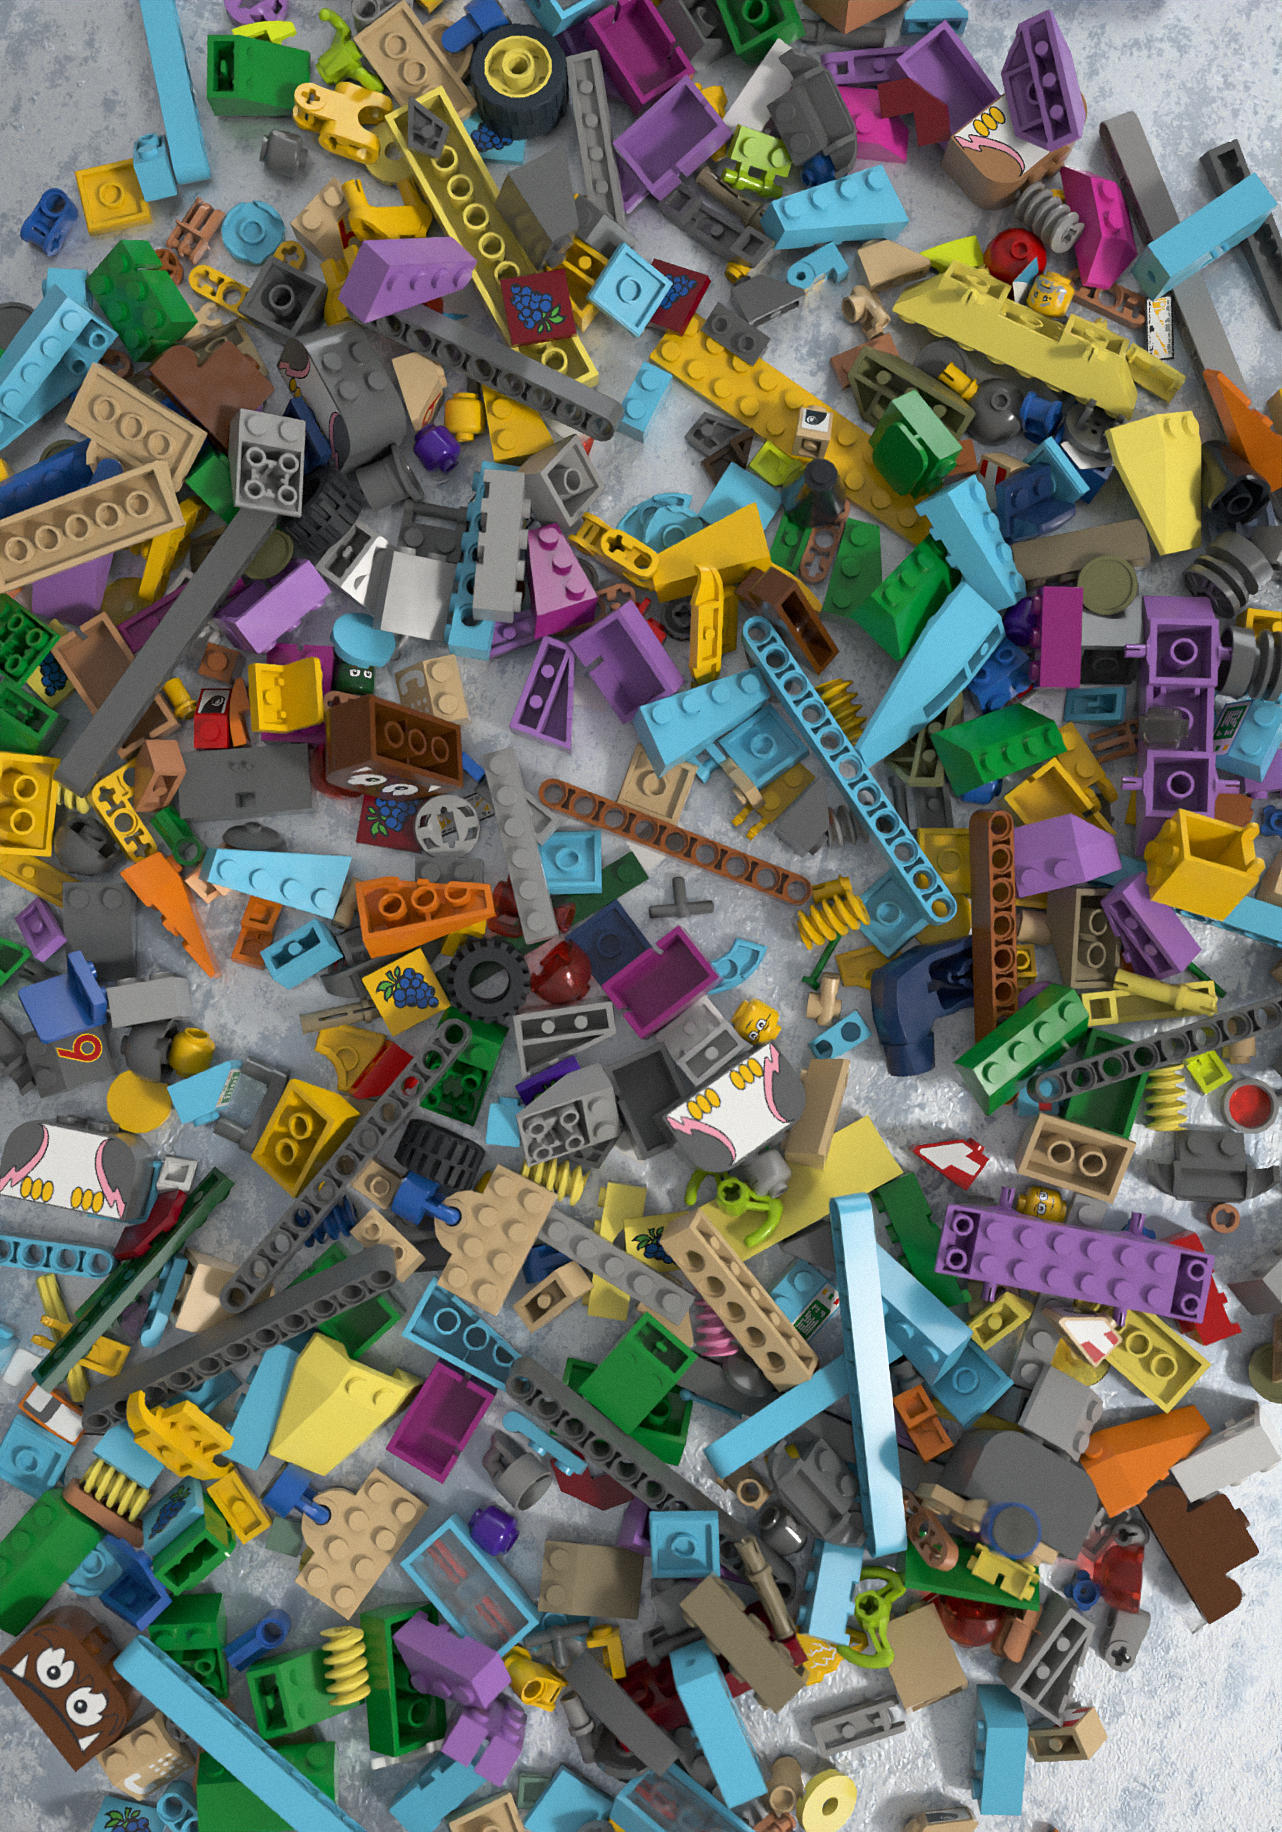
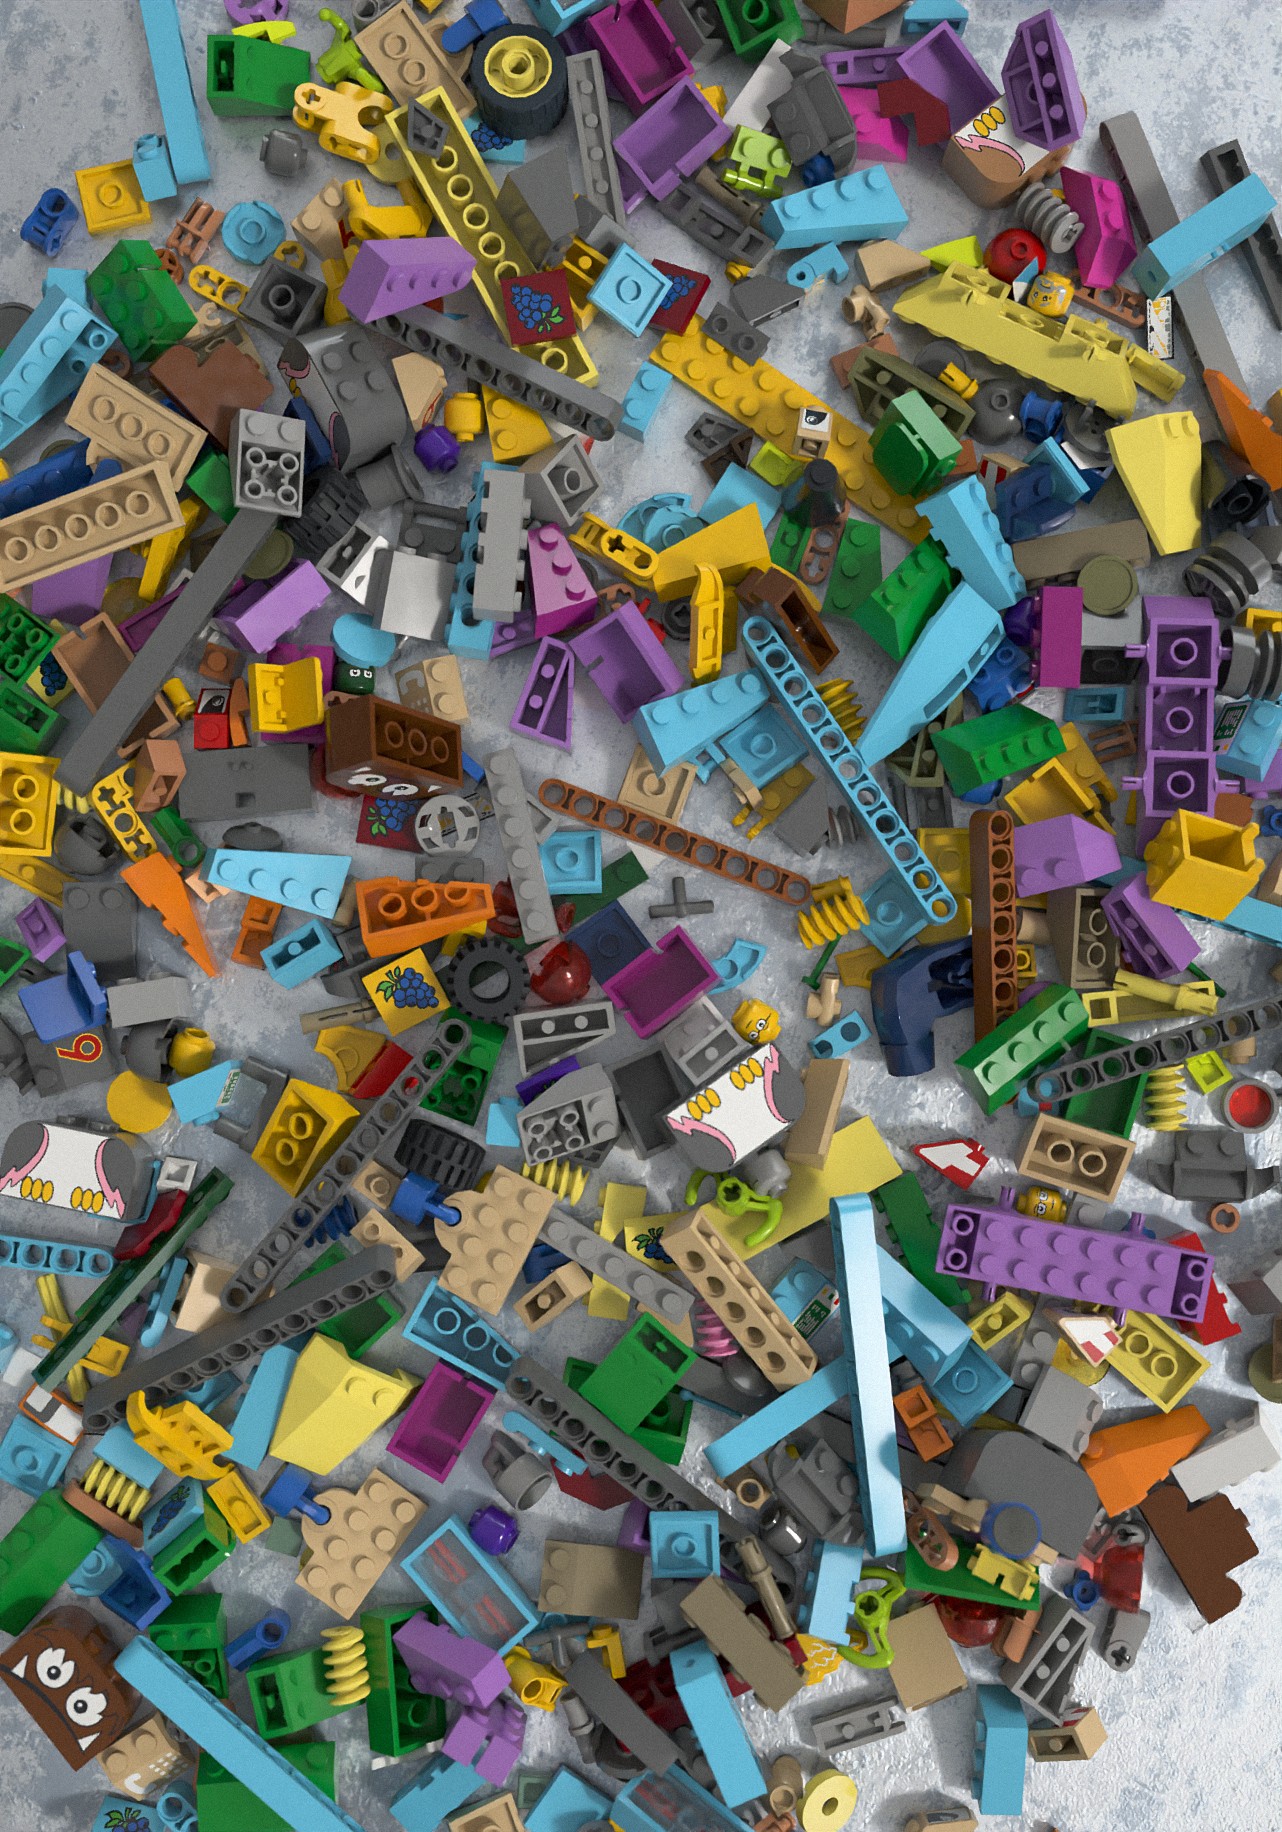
(1163, 728): clear smoke head -> none

